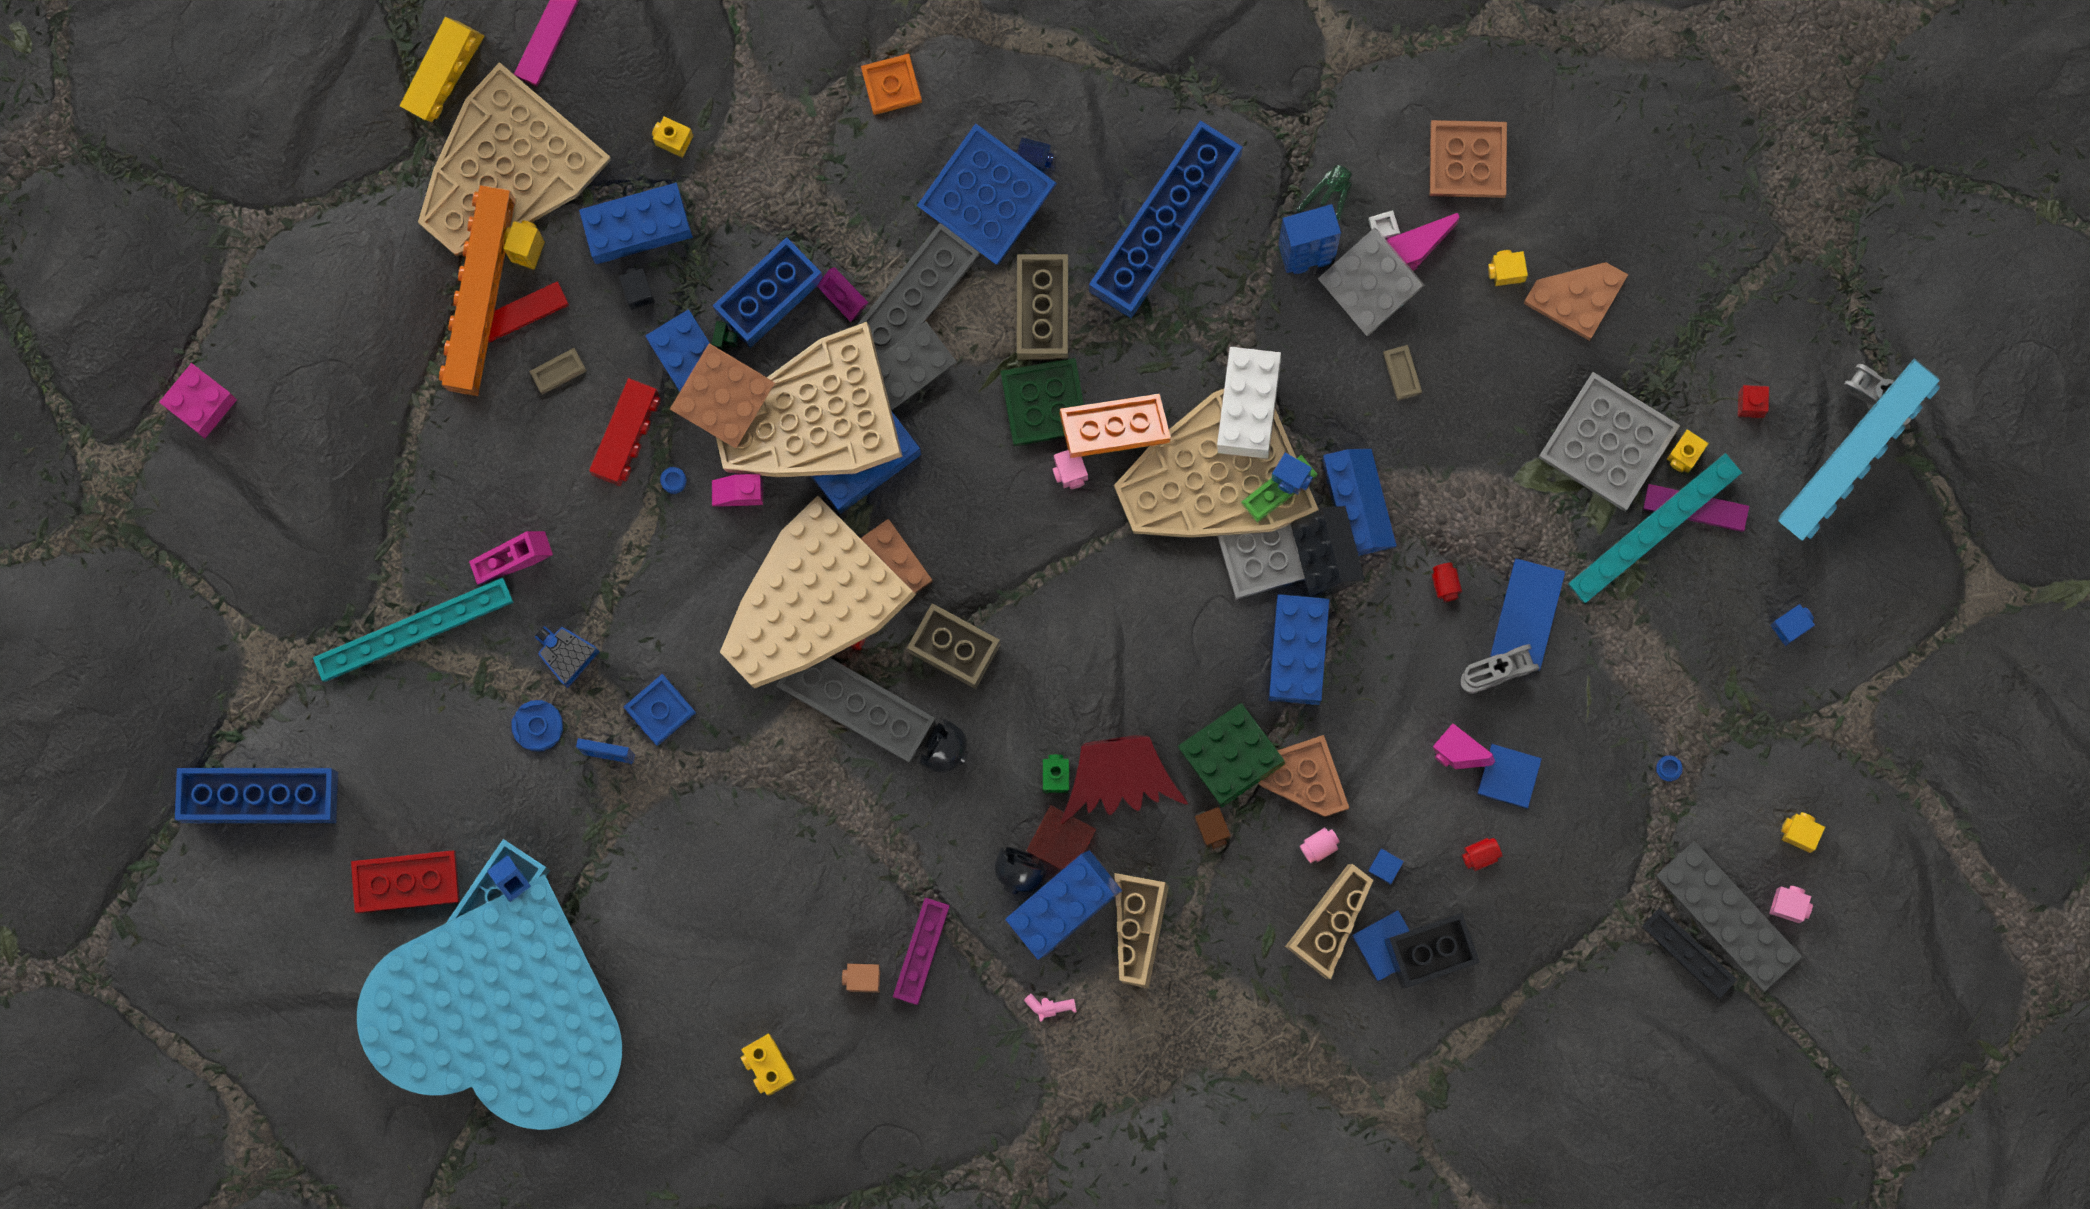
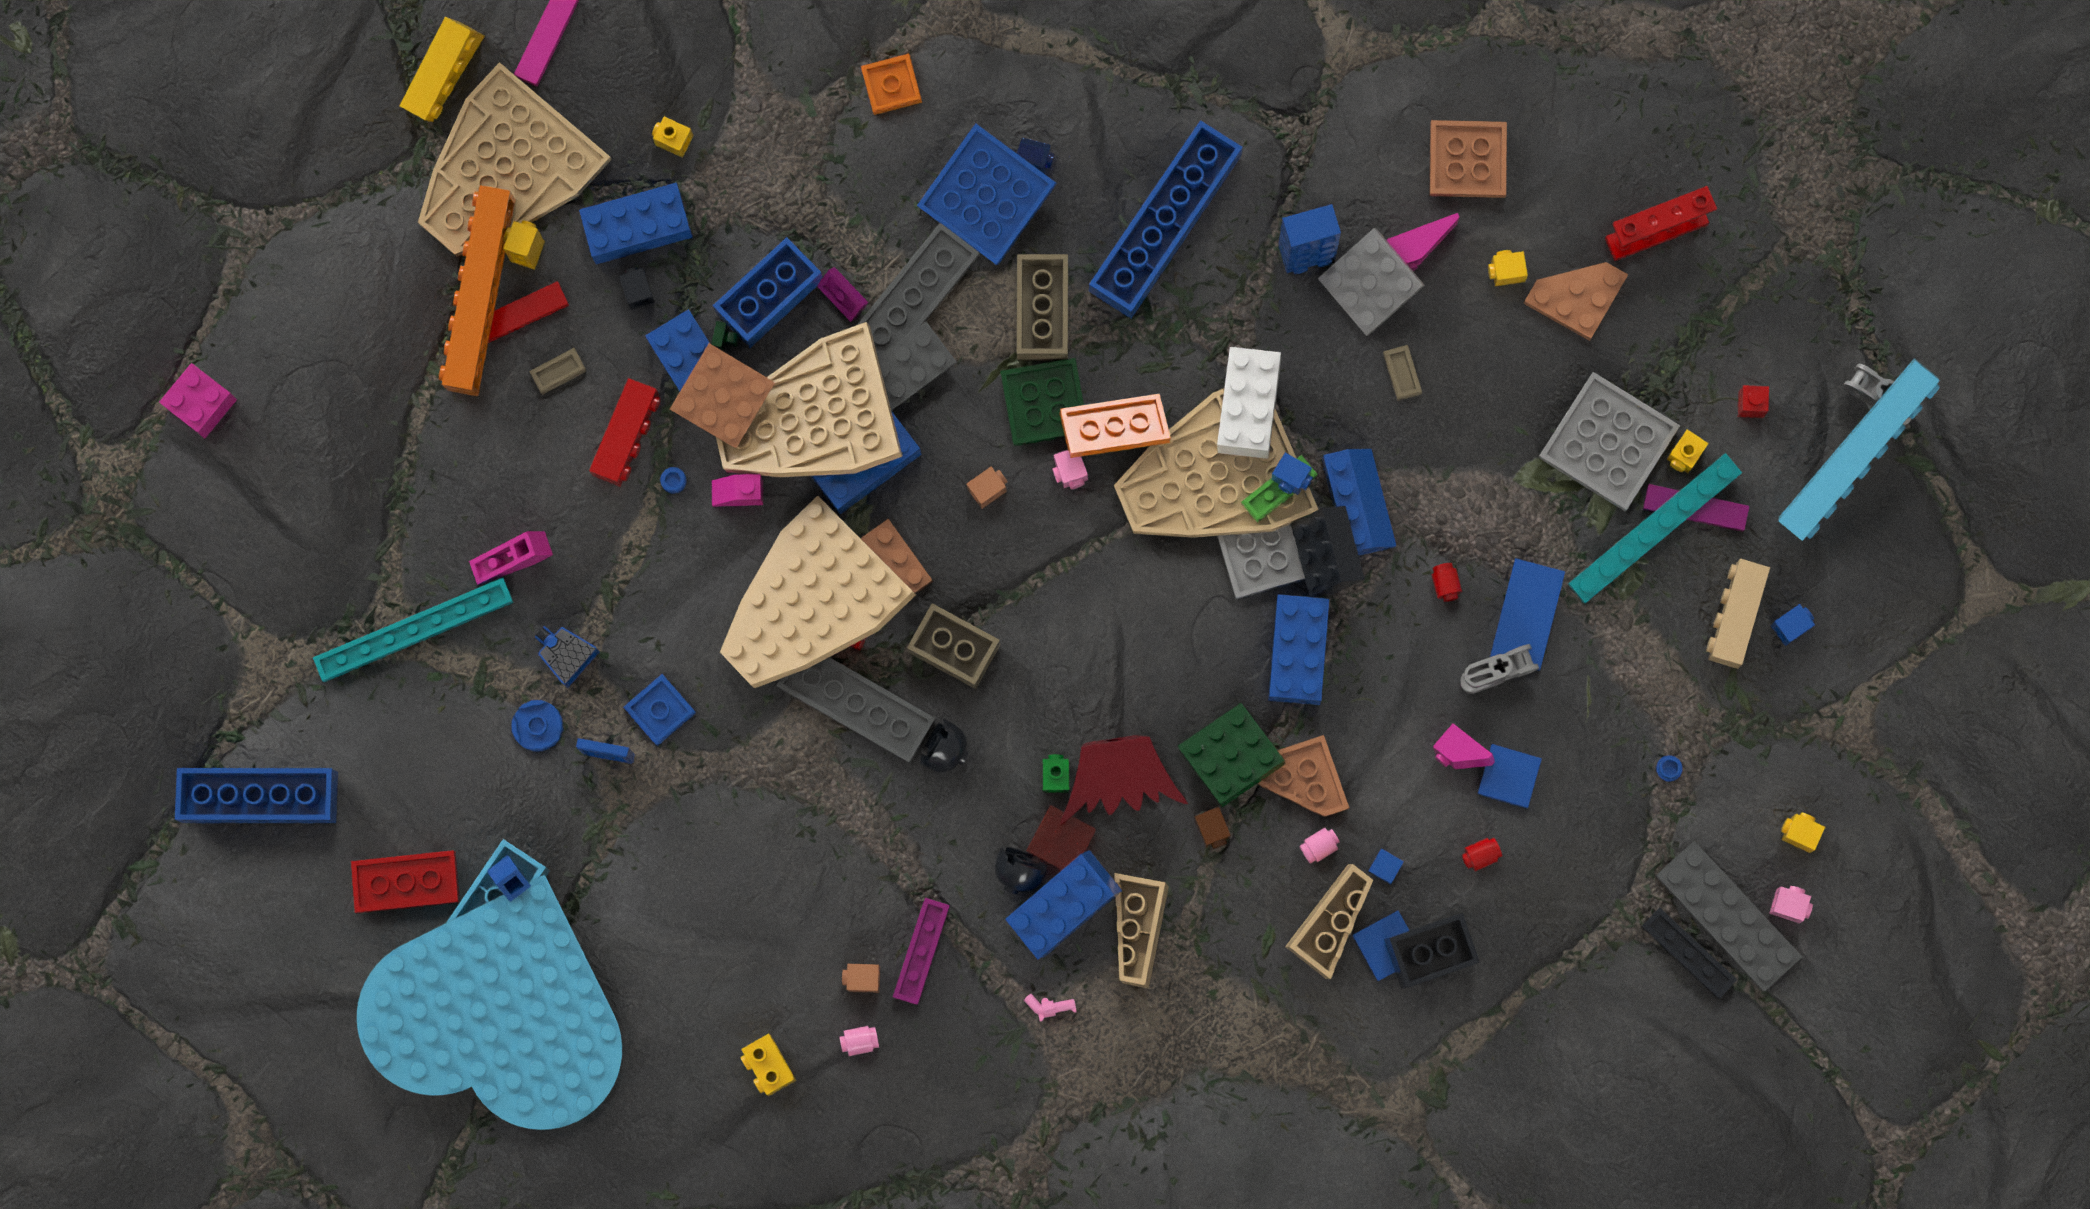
(859, 1040): none -> bright pink brick
(987, 486): none -> nougat brick
(1337, 180): clear green plant -> none
(1385, 224): white tile -> none
(1660, 223): none -> red fence
(1738, 614): none -> tan brick

